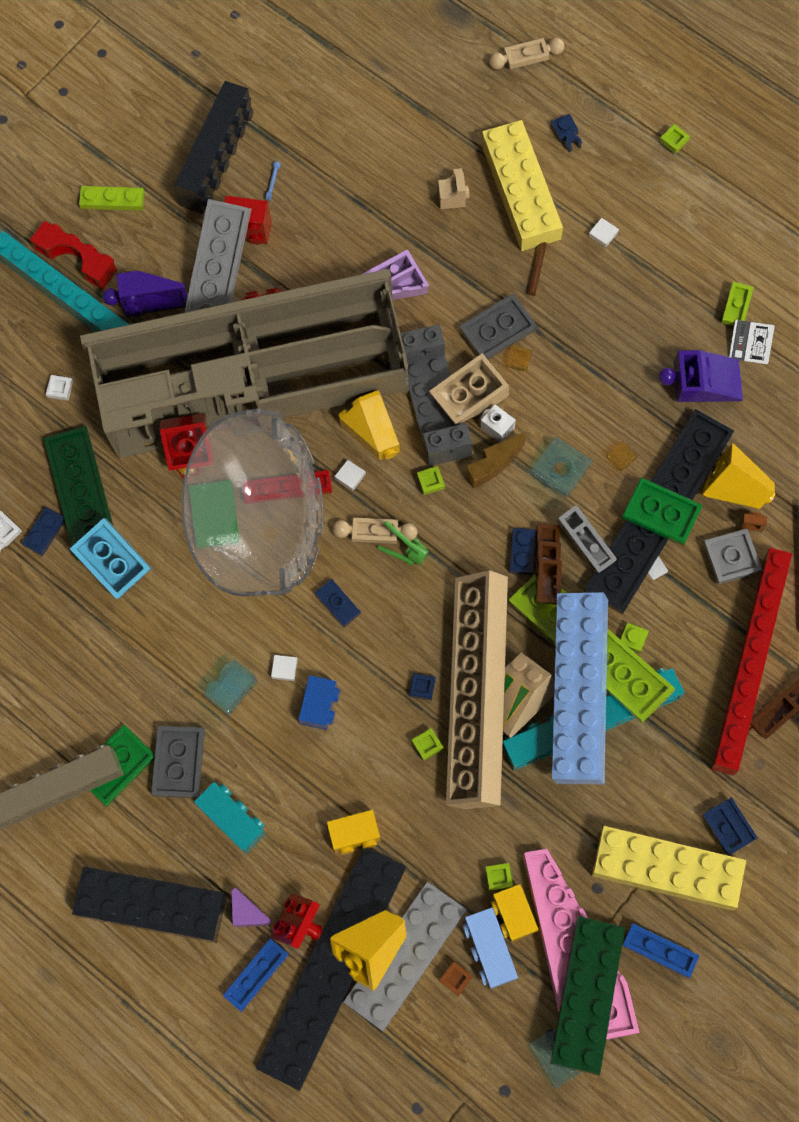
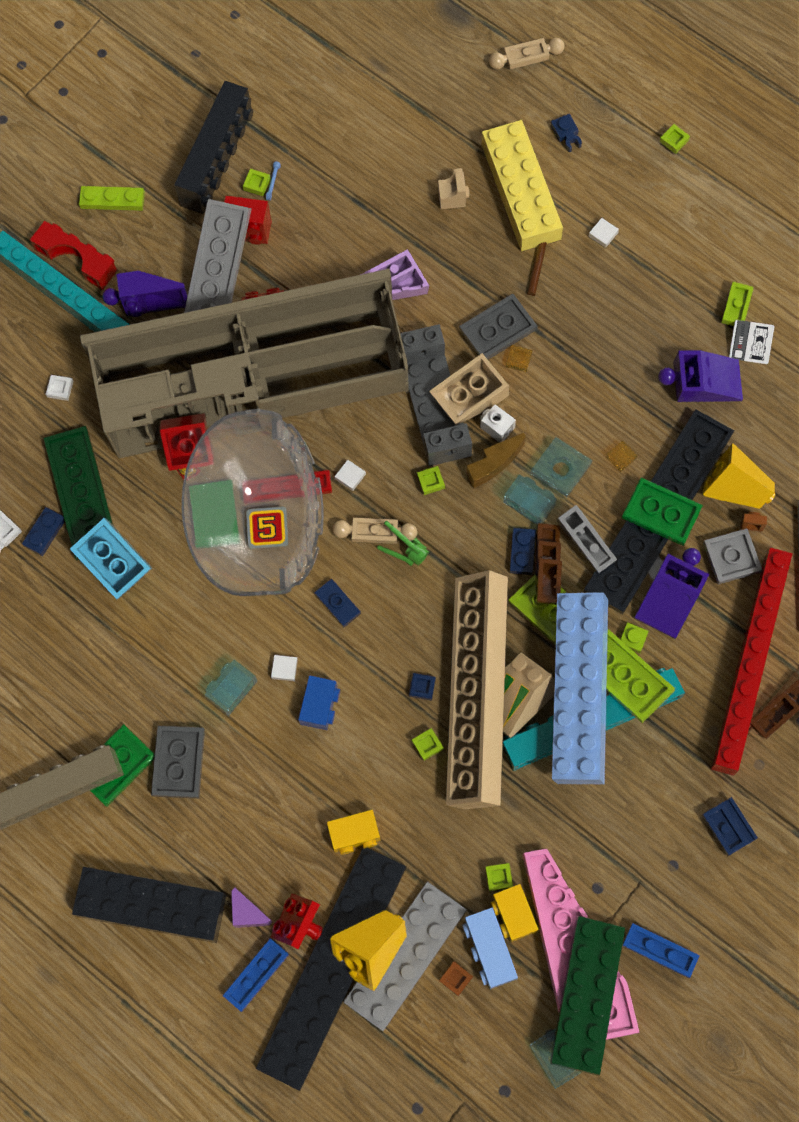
(231, 816): teal brick -> none
(256, 182): none -> lime plate
(267, 527): none -> sticker
(371, 426): yellow slope -> none
(530, 499): none -> clear light blue brick
(669, 868): light yellow brick -> none
(670, 597): none -> dark purple slope

